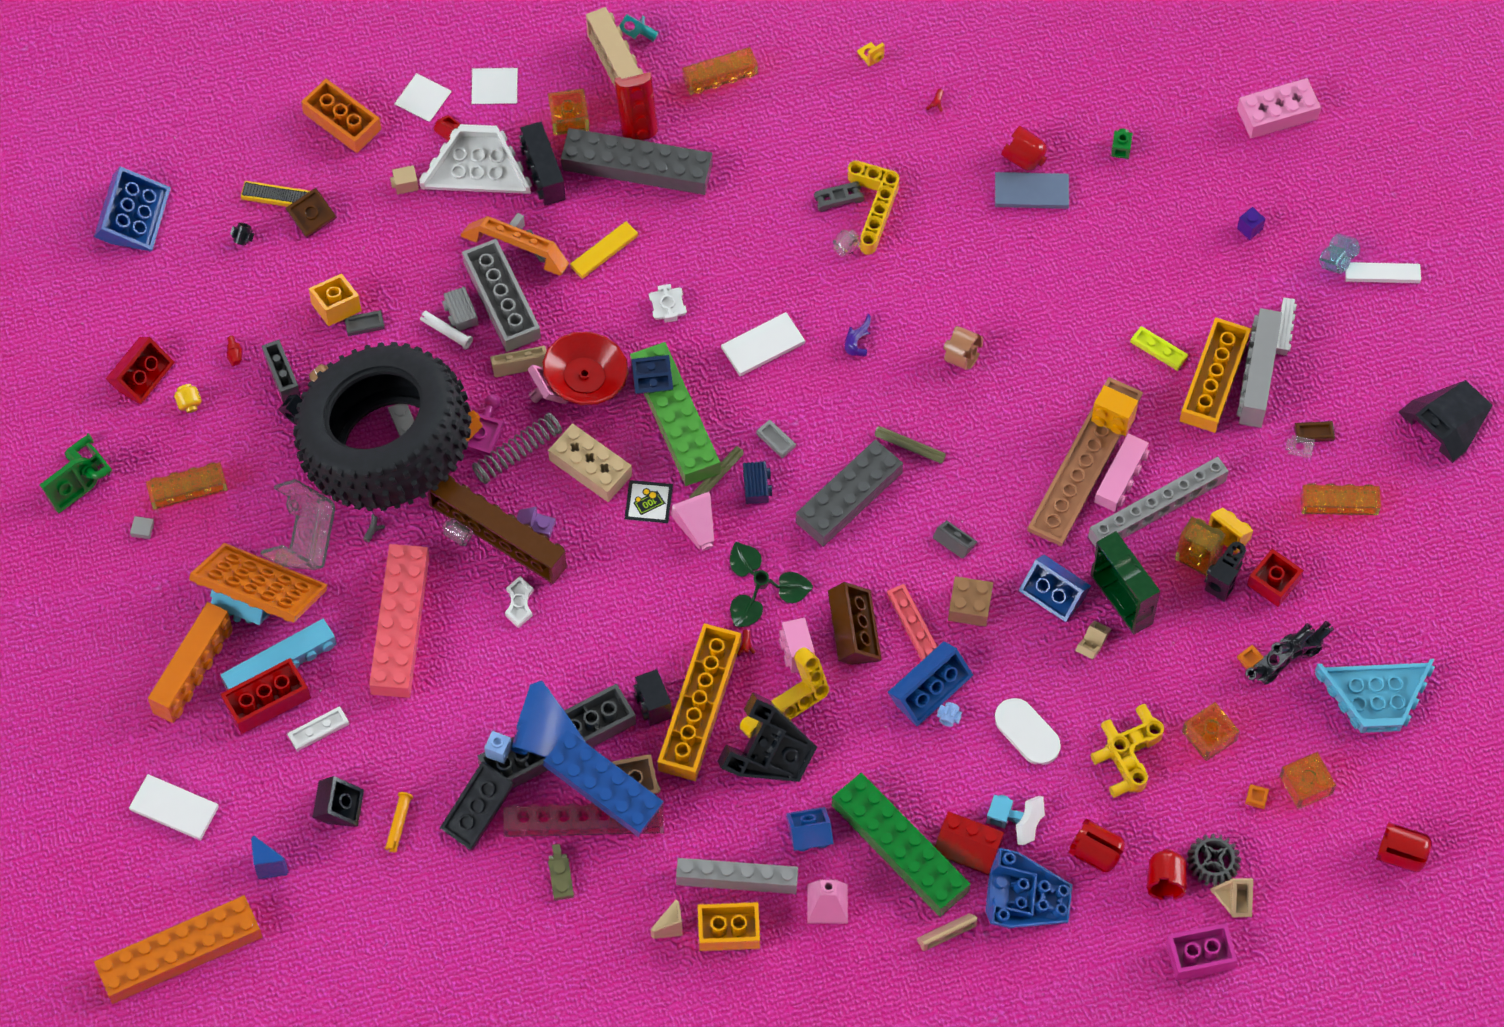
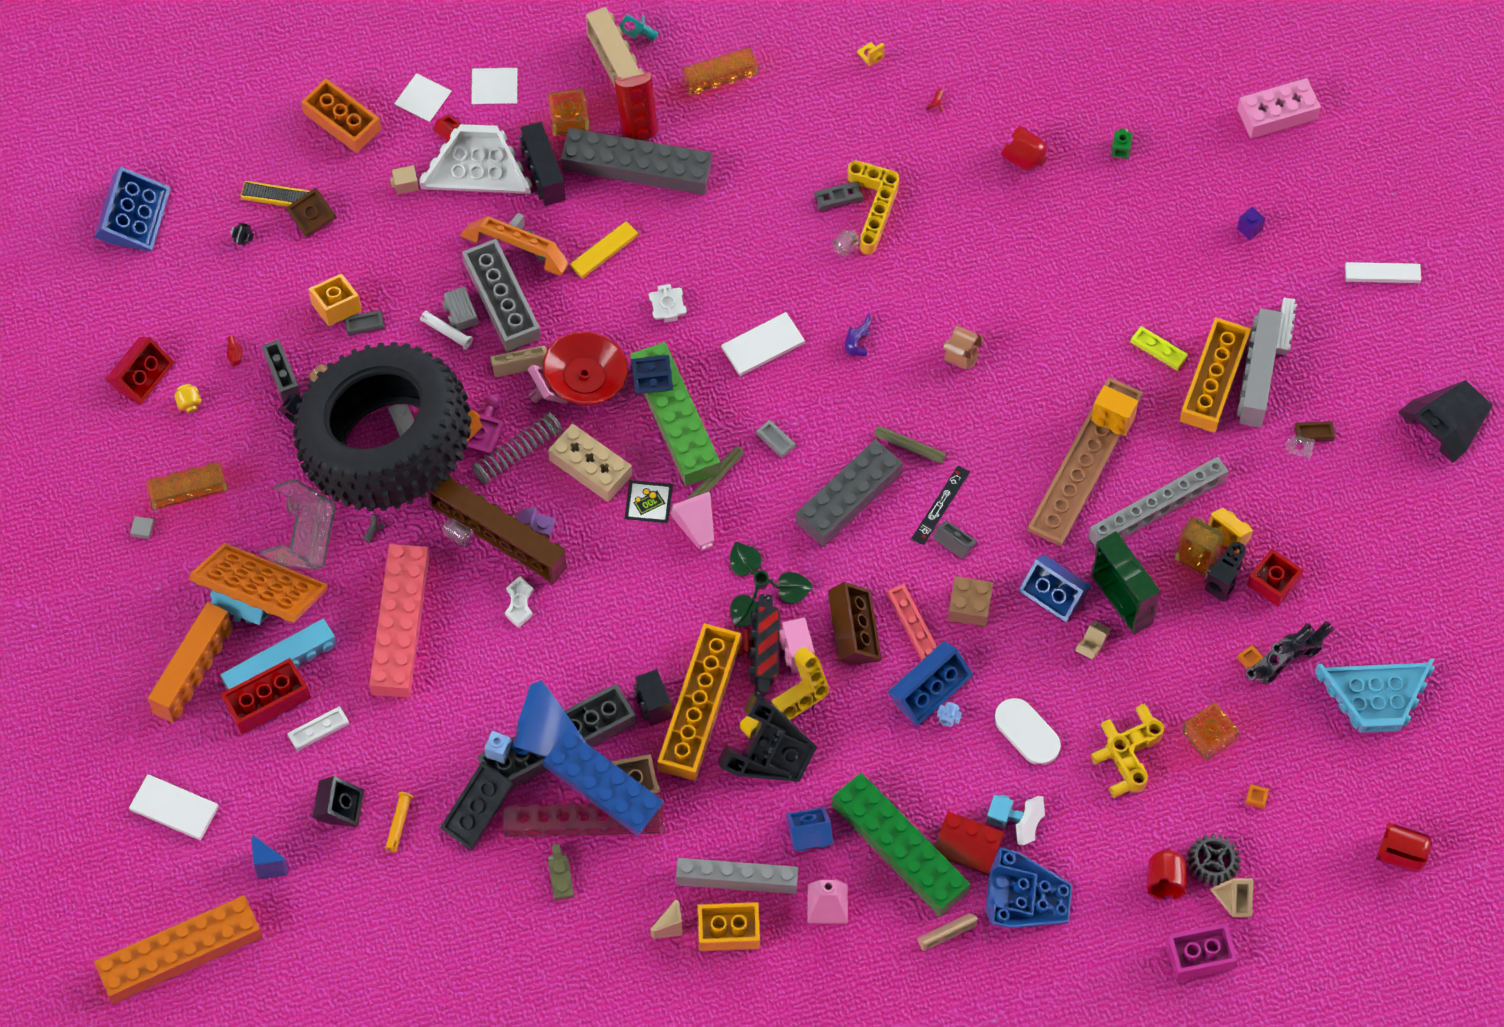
(75, 477): green plate -> none
(756, 483): dark blue brick -> none
(765, 645): none -> black hinge
(940, 505): none -> black sticker
(1031, 190): sand blue tile -> none
(1097, 846): red cylinder -> none
(1122, 472): bright pink brick -> none
(1307, 780): brick -> none
(1339, 253): clear light blue brick -> none
(1340, 499): clear yellow brick -> none

